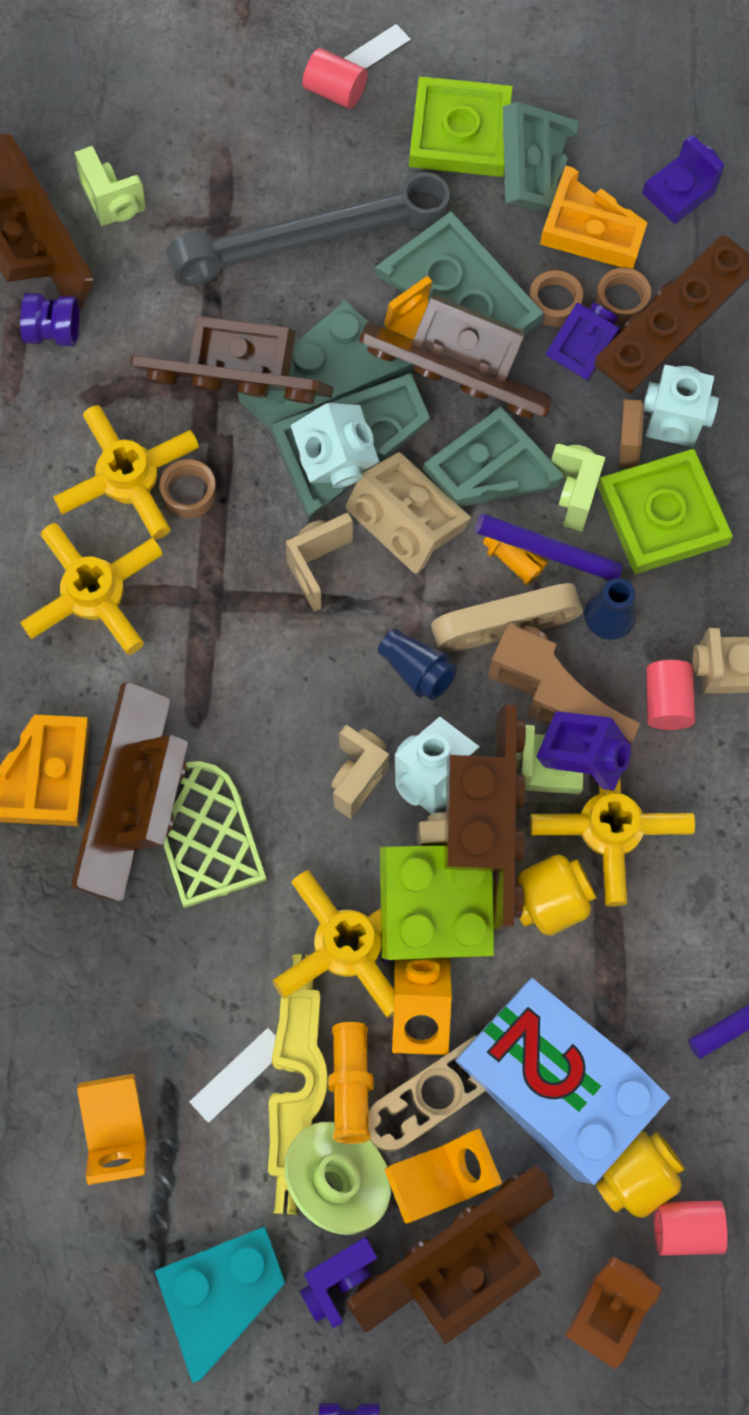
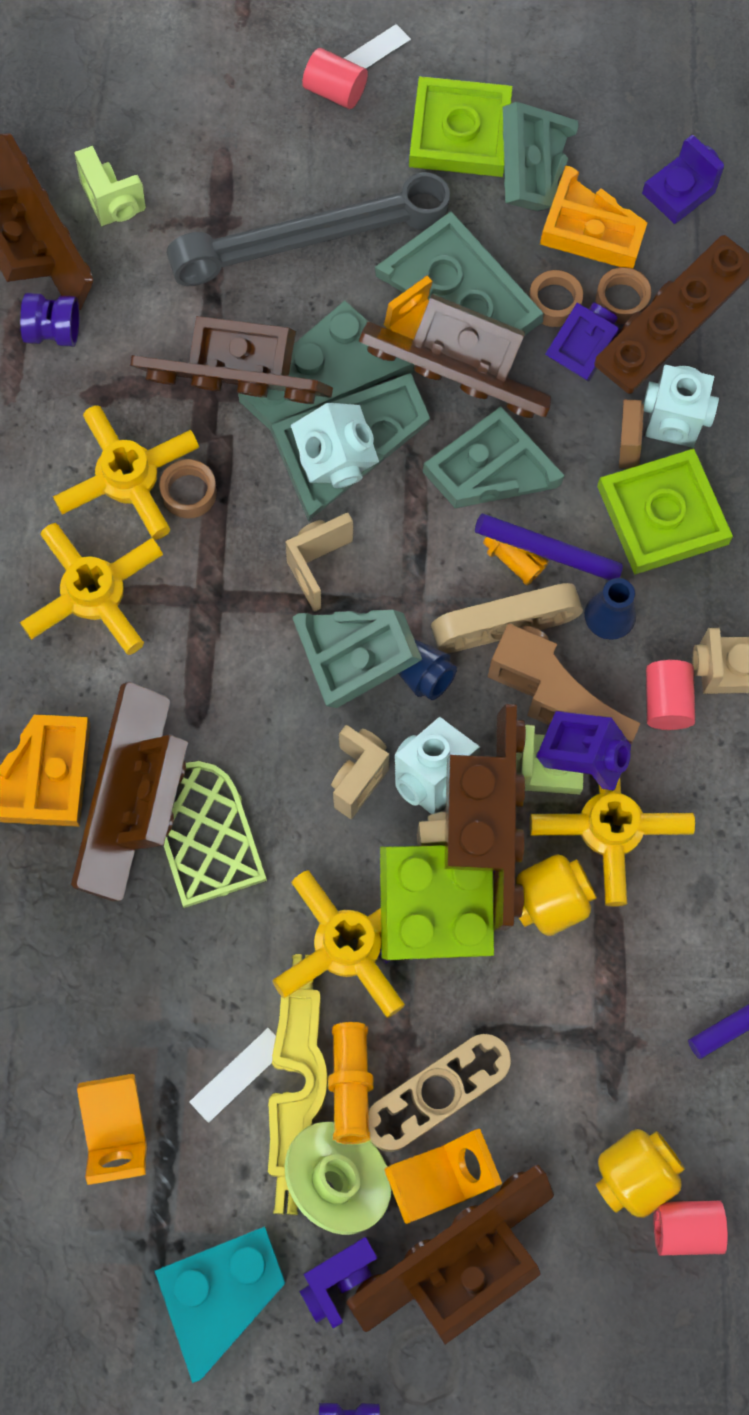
(355, 650): none -> sand green wing
(405, 511): tan bracket -> none
(422, 989): light orange bracket -> none
(562, 1082): light blue slope -> none
(582, 474): yellowish green bracket -> none
(613, 1311): dark orange bracket -> none

